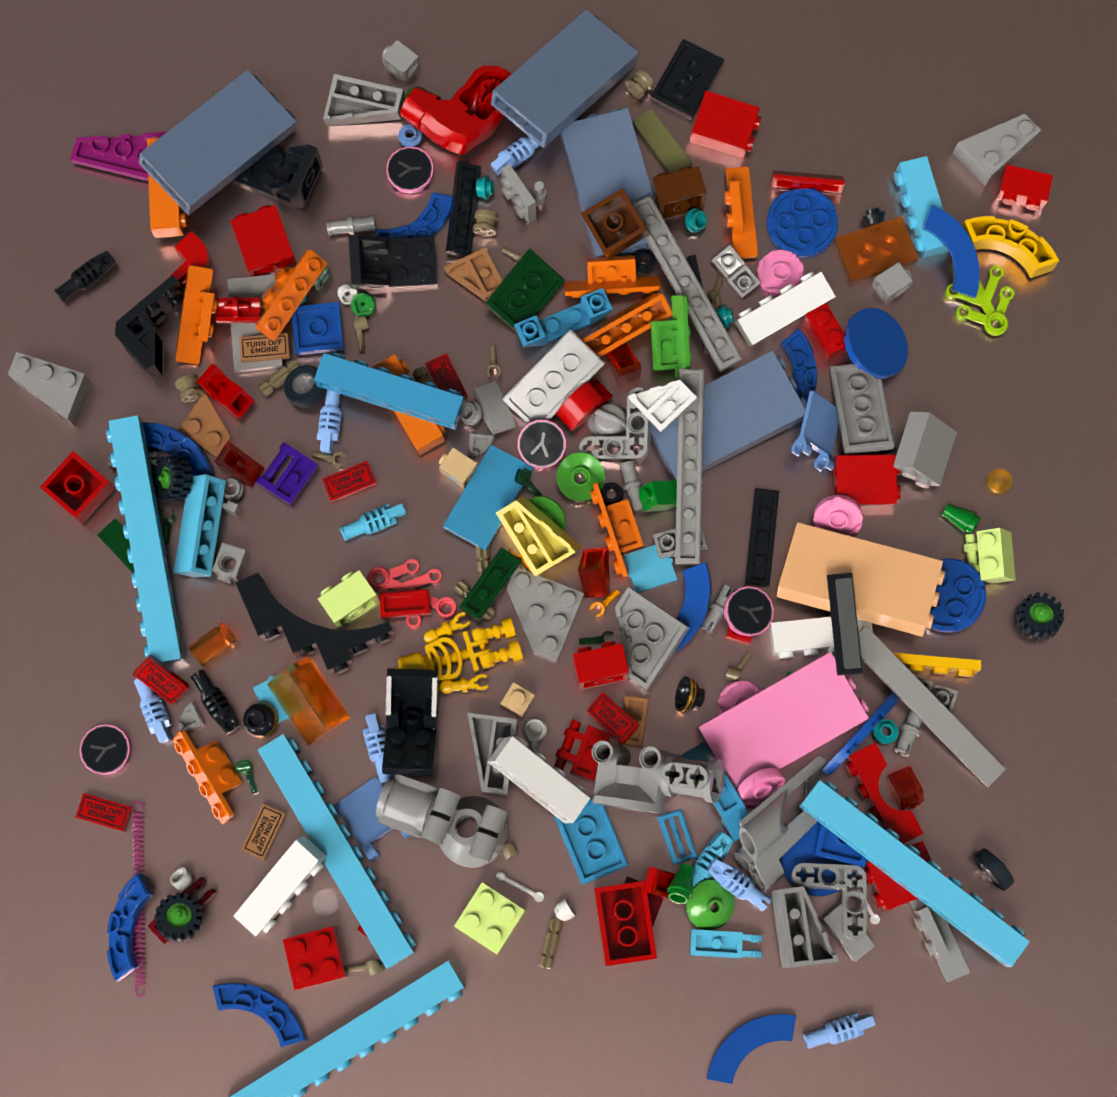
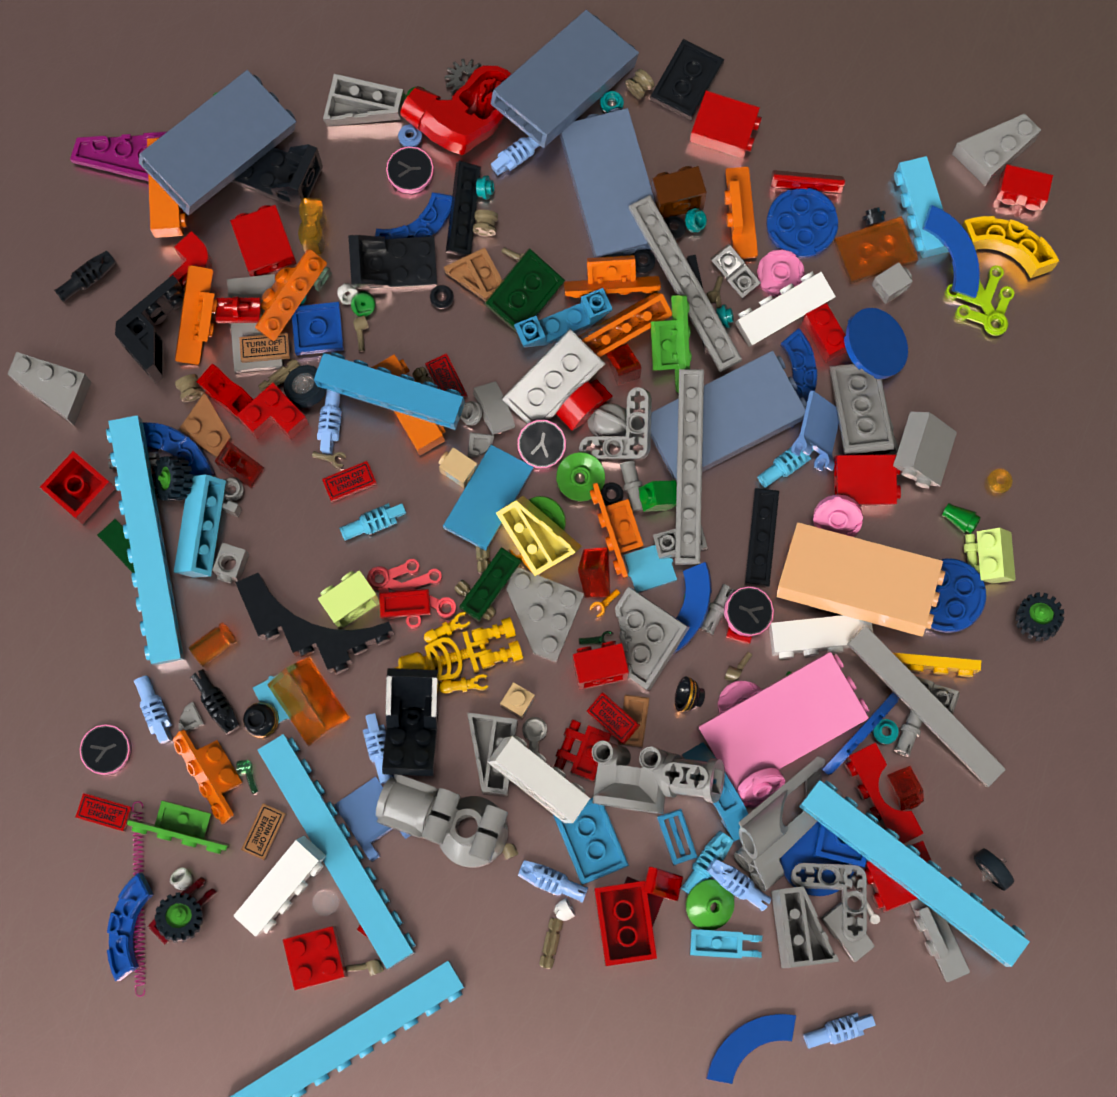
(160, 679): red tile -> none
(167, 524): clear green hand -> none
(181, 823): none -> bright green bracket
(265, 1005): blue tile -> none
(272, 408): none -> red brick
(292, 479): dark purple plate -> none
(312, 225): none -> clear yellow brick
(351, 225): light grey pin -> none
(400, 60): light grey brick -> none
(441, 290): none -> black plate
(457, 74): none -> dark grey gear
(489, 918): yellowish green brick -> none
(493, 363): dark tan hand -> none
(523, 477): clear green hand -> none
(525, 200): light grey plate -> none
(538, 896): white hinge -> none
(551, 880): none -> light blue hinge
(611, 96): none -> teal plate
(615, 223): reddish brown brick -> none
(661, 142): olive tile -> none
(663, 403): white wing -> none
(679, 222): none -> black plate
(681, 886): green cone -> none
(783, 466): none -> medium azure hinge
(844, 624): tile -> none

